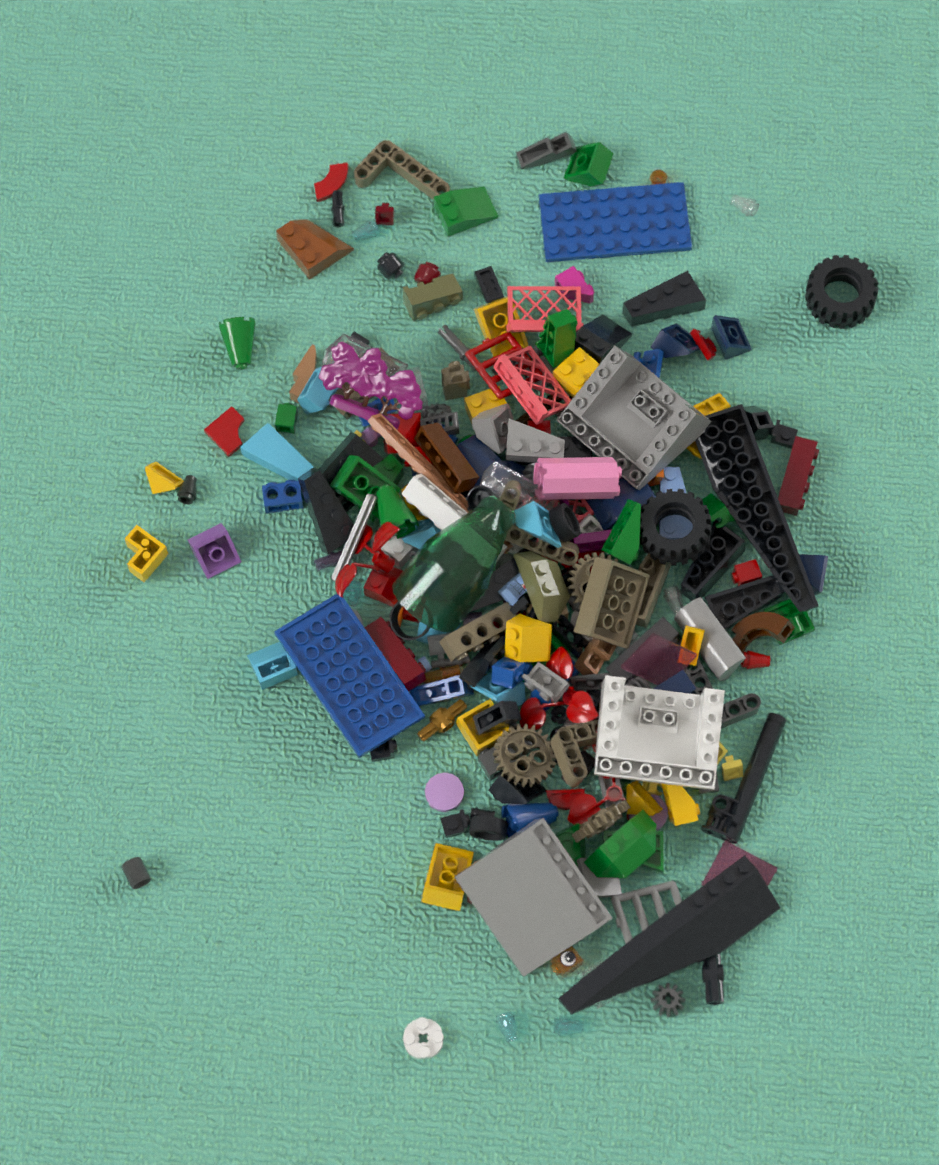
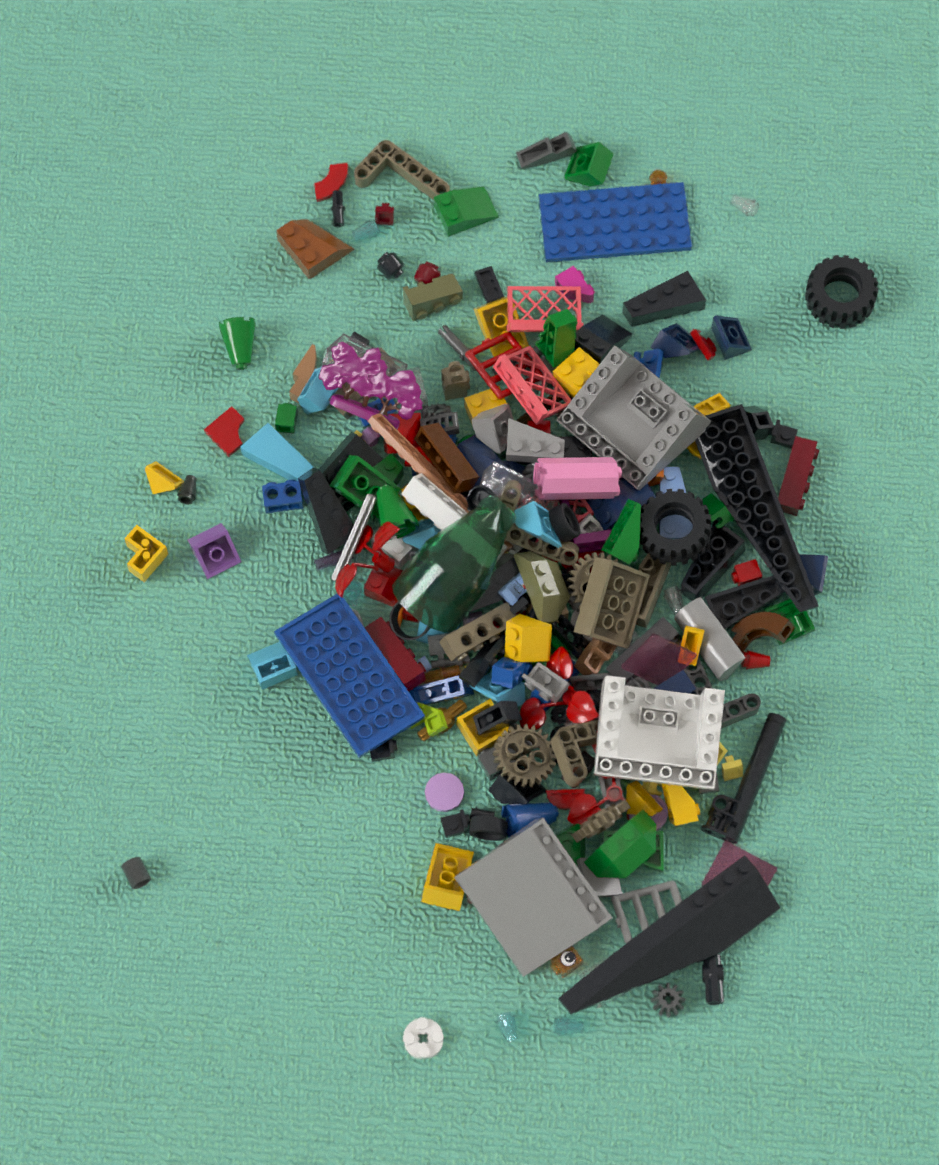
(434, 720): none -> lime tile

